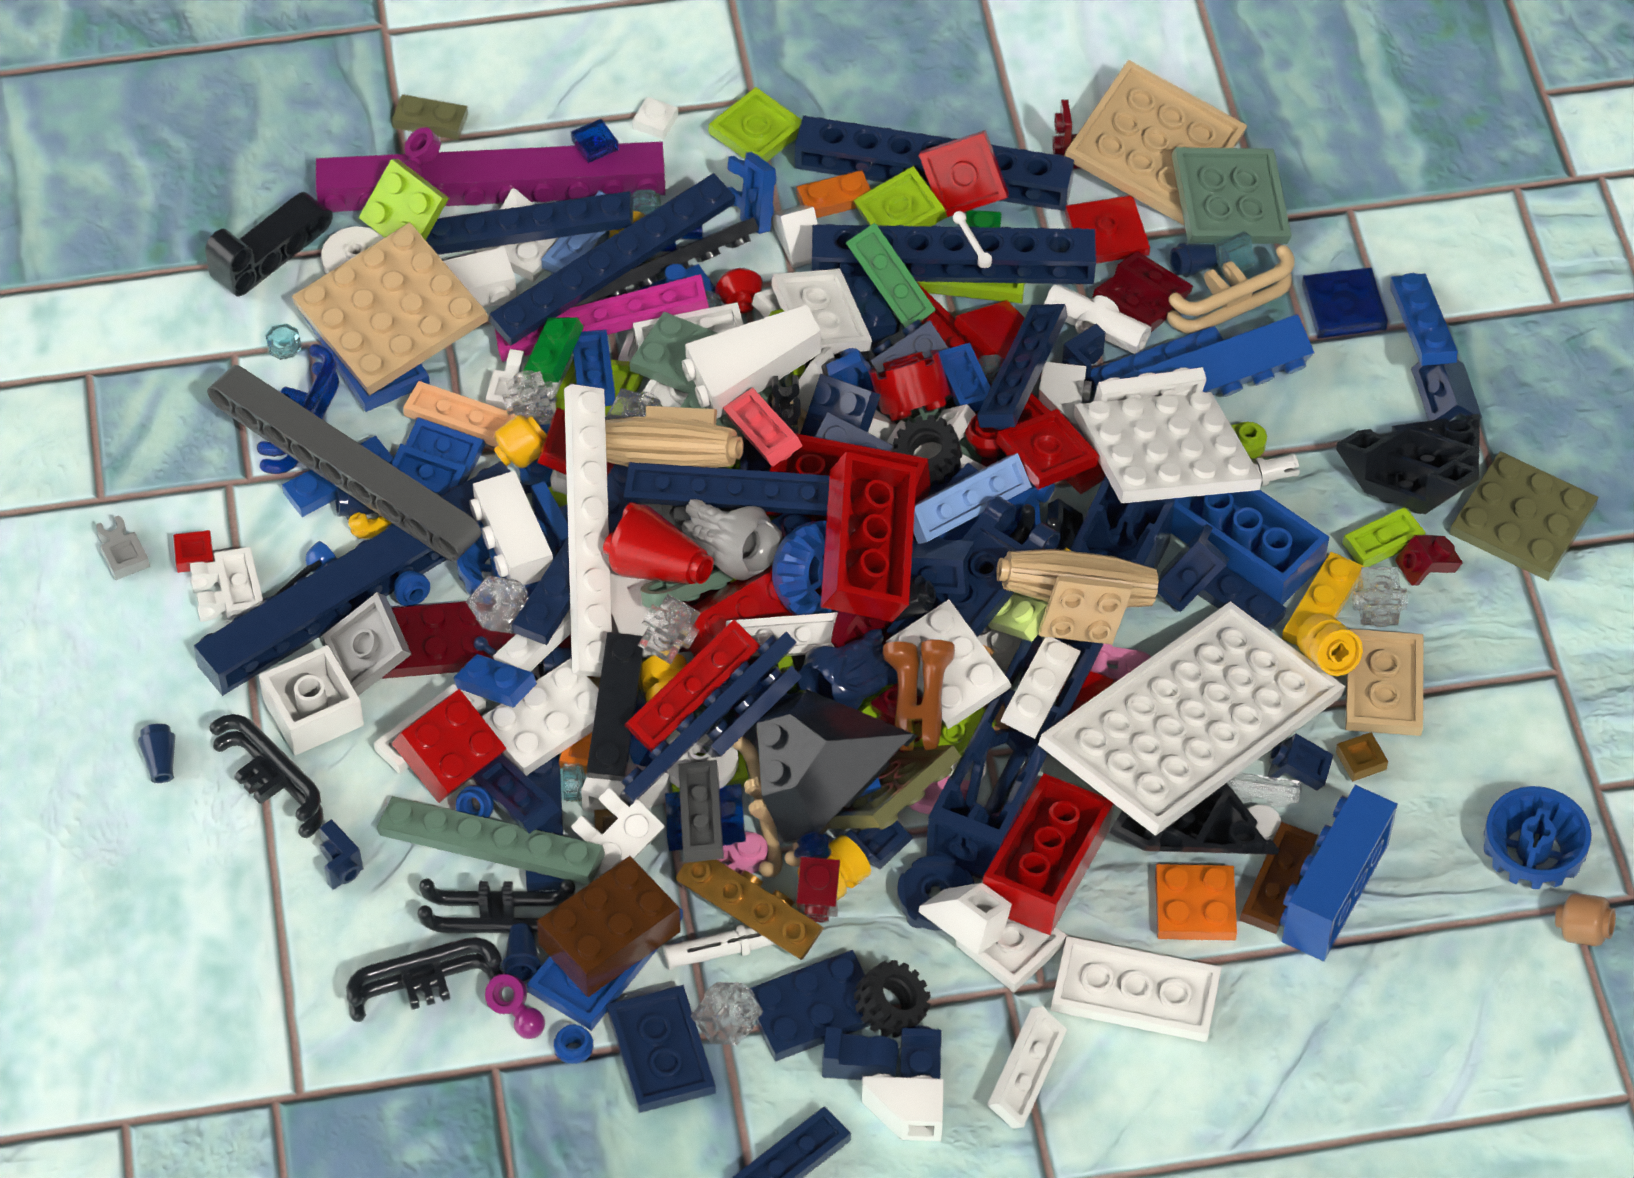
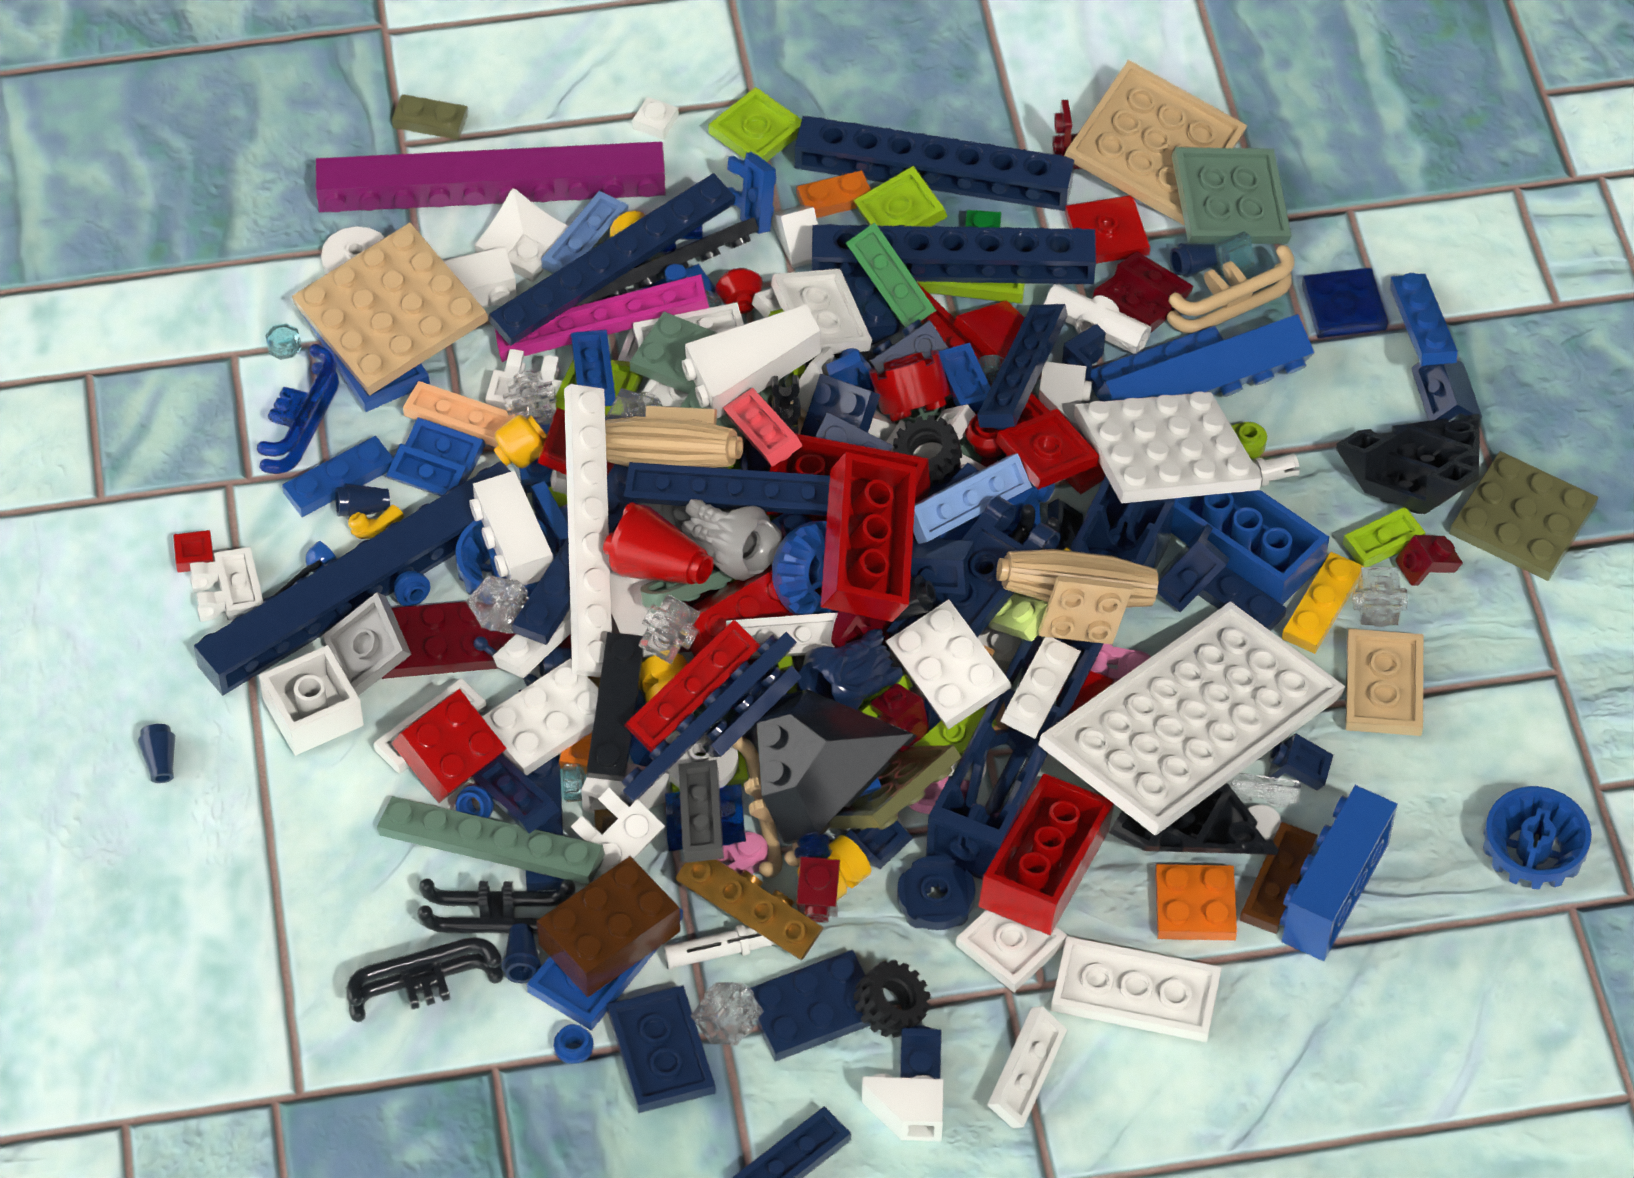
(122, 551): light grey plate -> none
(256, 255): black beam -> none
(269, 770): black piece -> none
(342, 854): dark blue bracket -> none
(345, 463): dark grey beam -> none
(403, 198): lime plate -> none
(421, 148): magenta plate -> none
(495, 680): blue plate -> none
(528, 1021): magenta plate -> none
(532, 223): dark blue plate -> none
(554, 347): green plate -> none
(594, 140): clear blue plate -> none
(646, 201): clear light blue tile -> none
(857, 1055): dark blue leg -> none
(906, 661): dark orange piece -> none
(964, 173): plate -> none
(969, 914): white slope -> none
(984, 259): white hinge -> none
(1179, 382): white plate -> none
(1329, 644): yellow wheel -> none
(1361, 756): pearl gold plate -> none
(1586, 919): medium nougat head -> none

